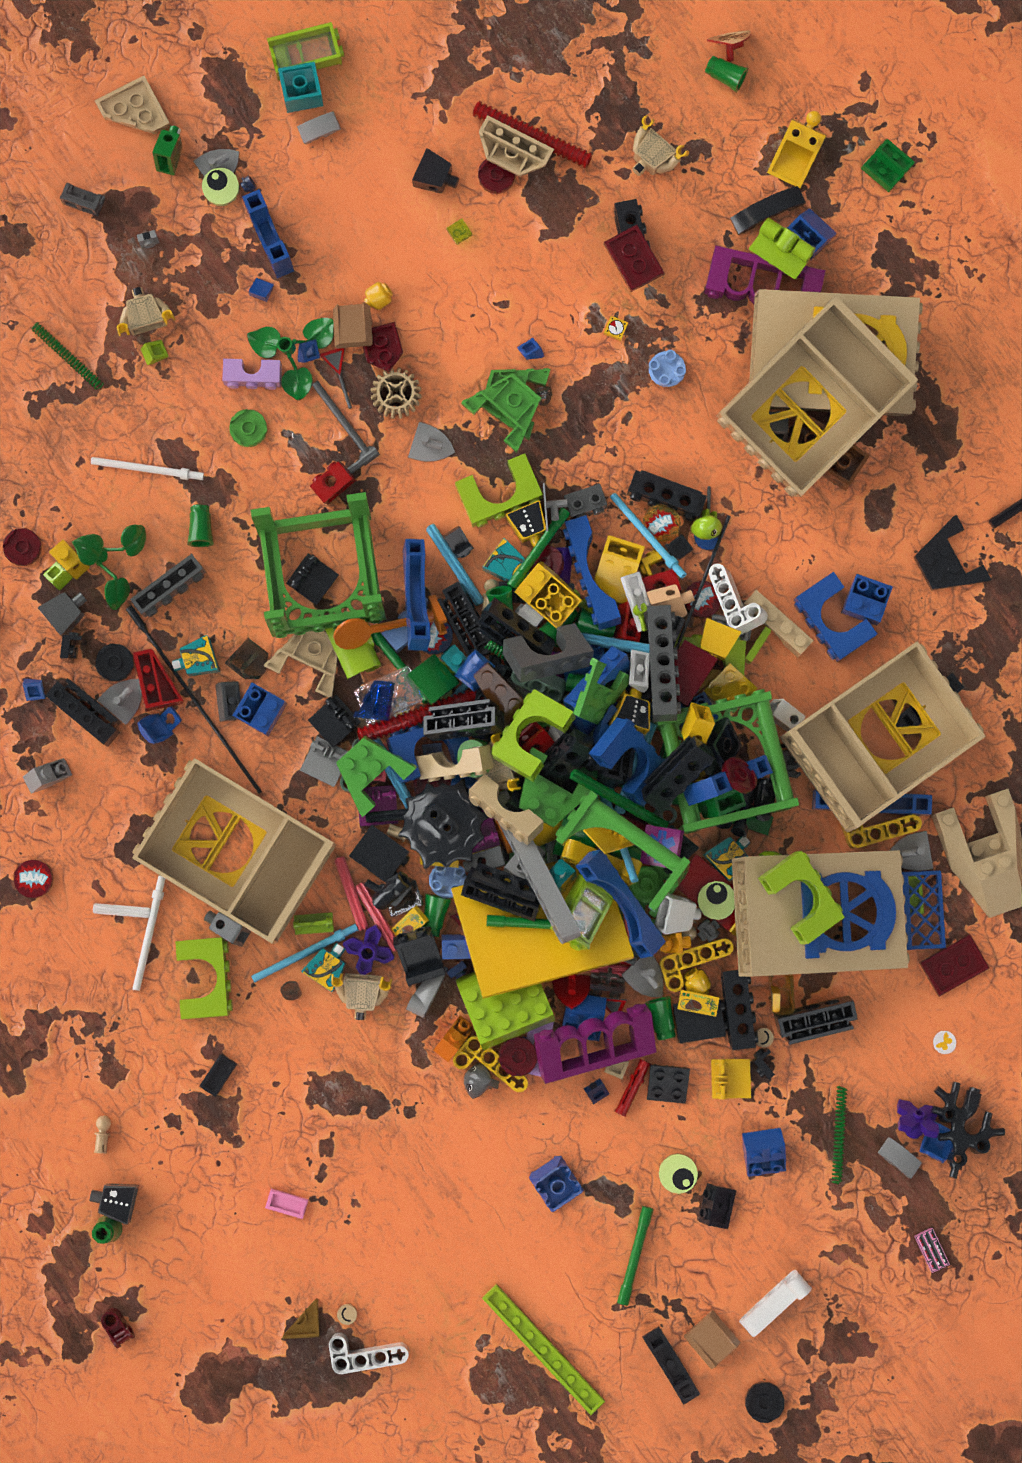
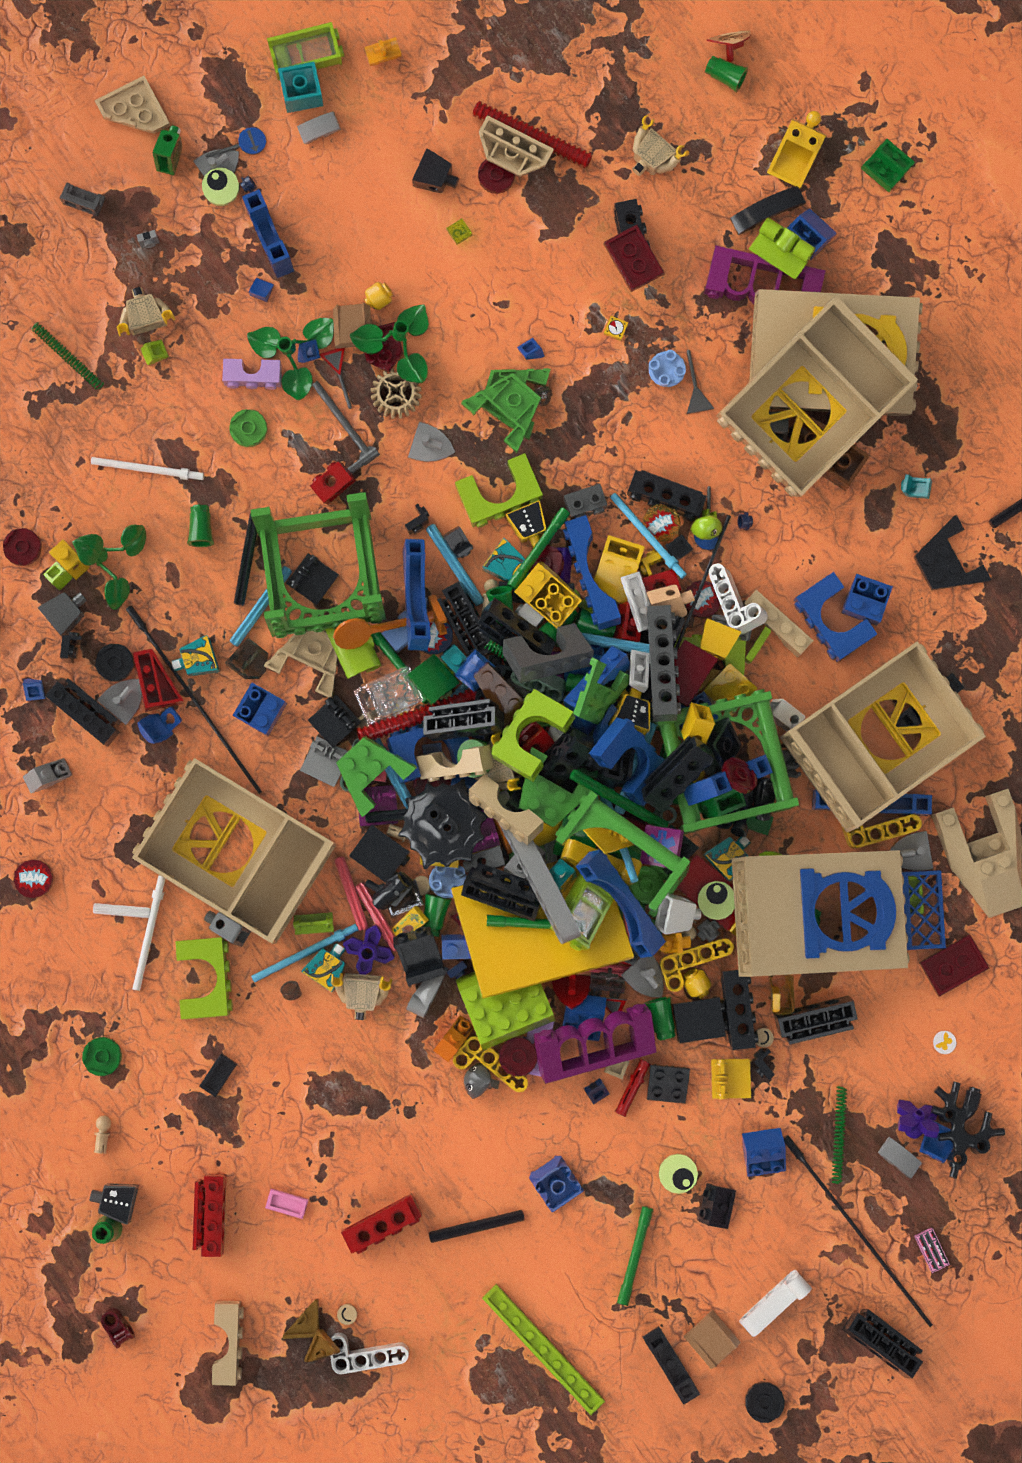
(102, 1056): none -> green tile
(168, 585): dark grey brick -> none
(213, 1217): none -> red brick
(227, 700): dark grey slope -> none
(227, 1369): none -> tan arch
(246, 562): none -> black axle
(250, 141): none -> blue piece
(255, 613): none -> medium azure axle
(321, 1347): none -> pearl gold tile
(377, 702): clear blue wing -> none
(382, 51): none -> light orange hips
(406, 1205): none -> red brick
(412, 320): none -> green plant
(416, 525): none -> black bracket
(423, 884): none -> tan tile
(476, 1226): none -> black axle
(554, 505): light grey shield -> none
(640, 614): lime hand -> none
(698, 400): none -> dark grey piece
(698, 1003): yellow tile -> none
(745, 521): none -> dark blue plate
(800, 1156): none -> black piece
(825, 910): lime arch -> none
(882, 1346): none -> black brick
(916, 487): none -> teal bracket

